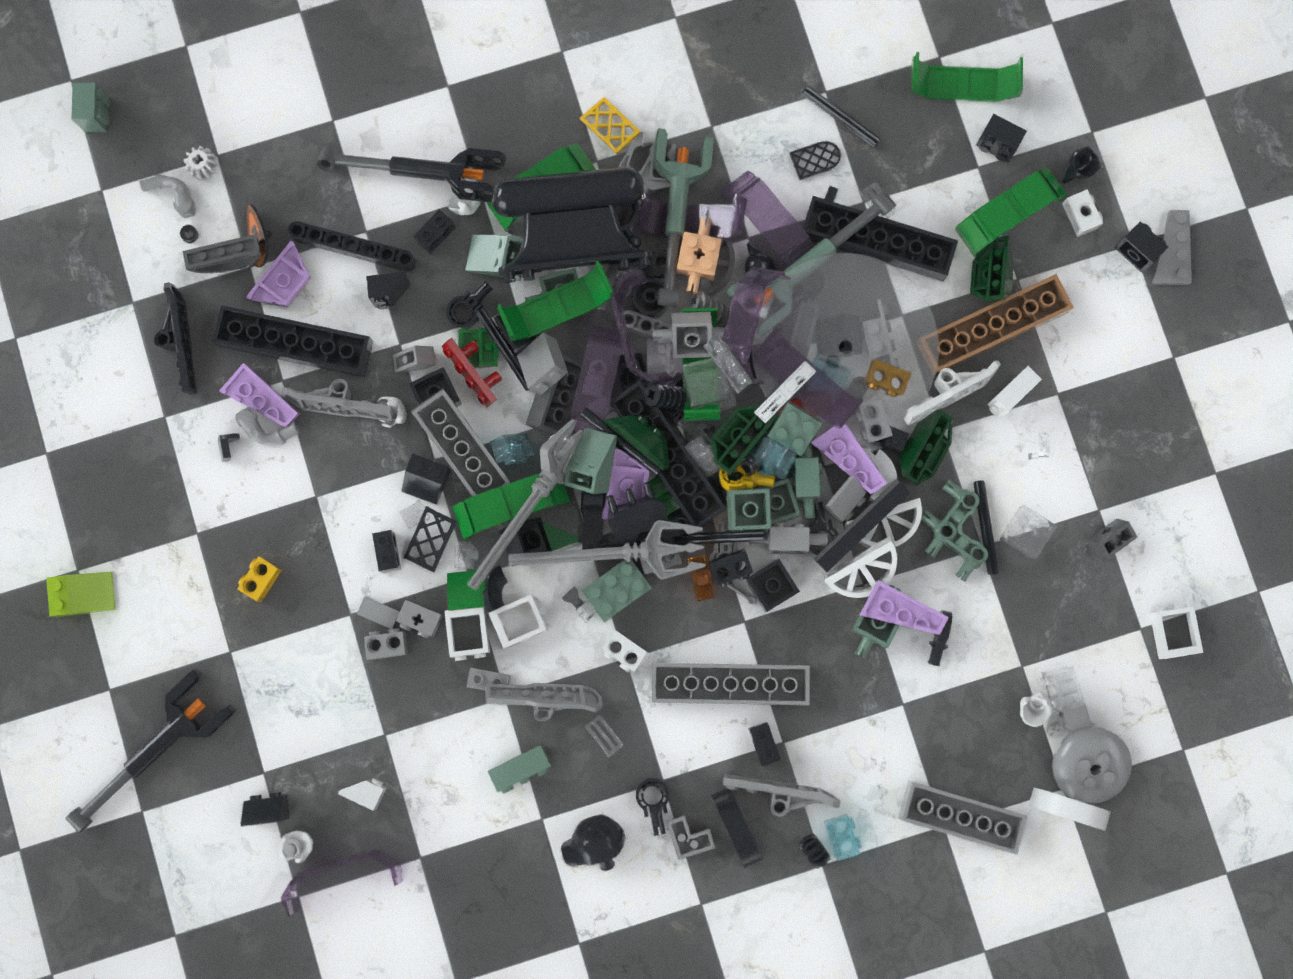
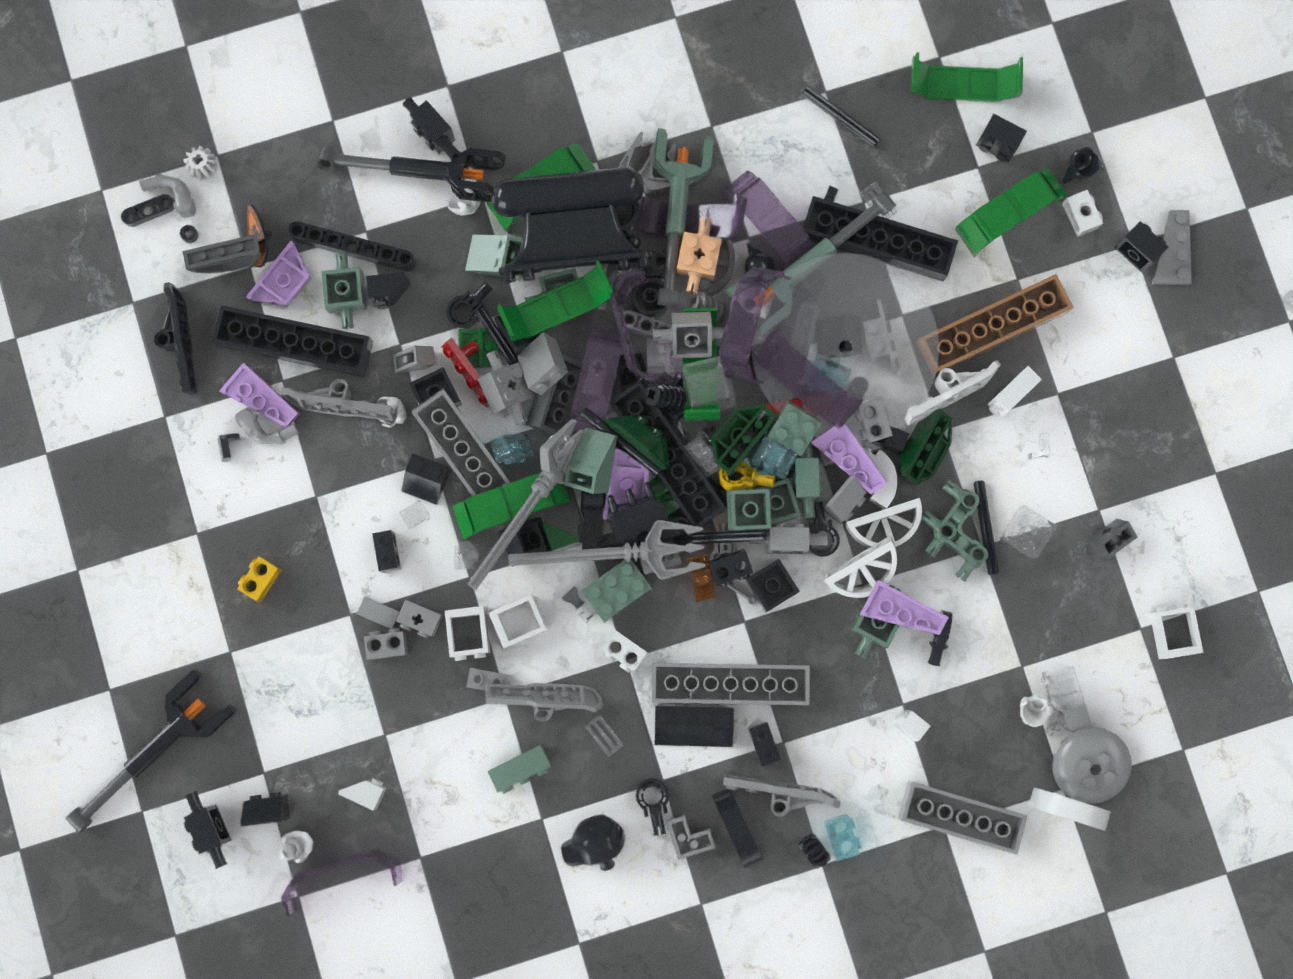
(80, 594): lime slope -> none
(90, 107): sand green brick -> none
(159, 200): none -> black beam
(206, 829): none -> black brick
(333, 285): none -> sand green brick
(431, 127): none -> black brick
(434, 231): black brick -> none
(445, 536): black window -> none
(461, 595): green slope -> none
(494, 585): black tile -> none
(505, 388): none -> light grey brick
(594, 111): yellow window -> none
(694, 726): none -> black slope
(728, 363): clear plate -> none
(750, 465): black bush -> none
(785, 392): white sticker -> none
(816, 145): black window -> none
(861, 525): black tile -> none
(888, 373): pearl gold brick -> none
(911, 725): none -> white brick
(993, 271): dark green wedge -> none

